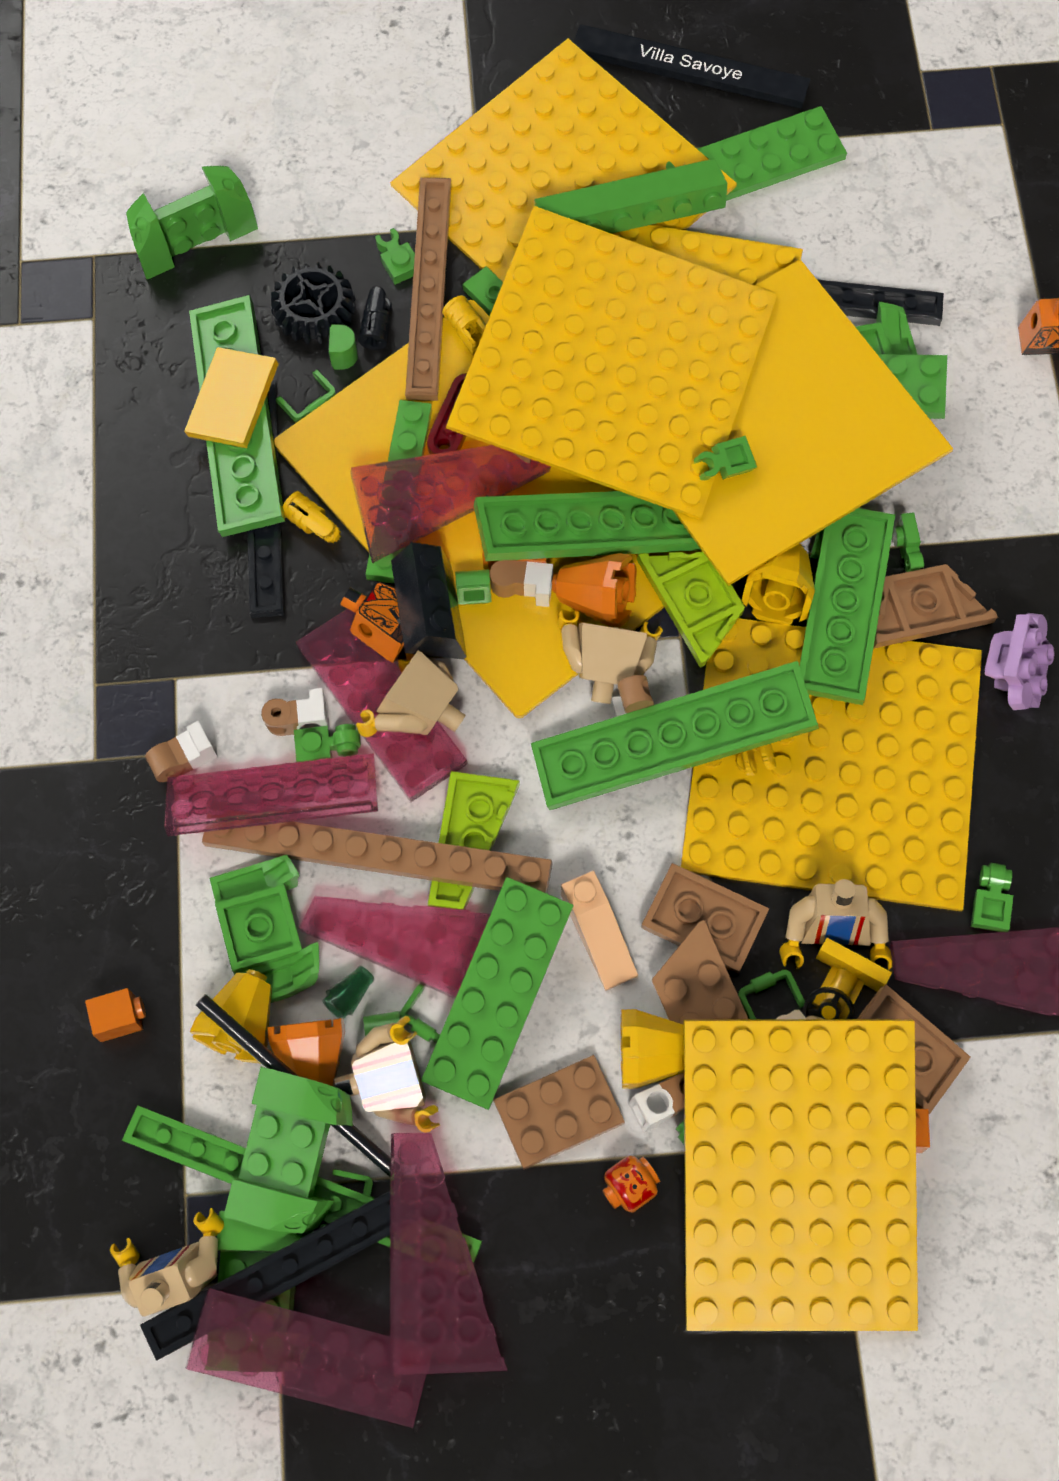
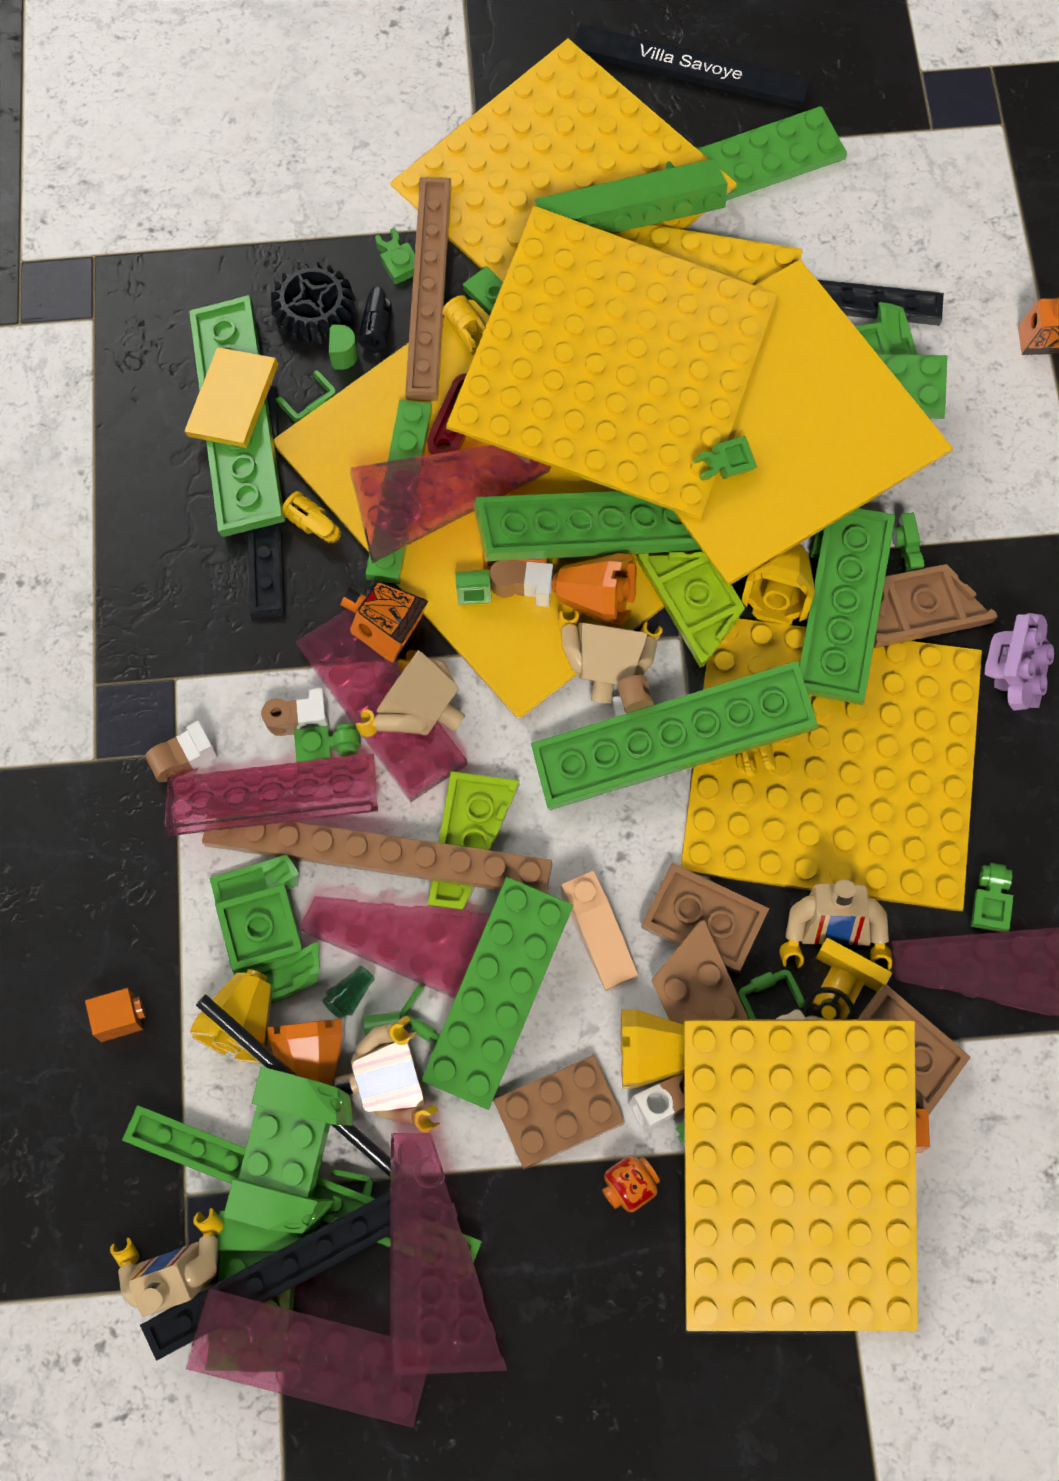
(190, 220): bright green piece -> none
(428, 602): black slope -> none

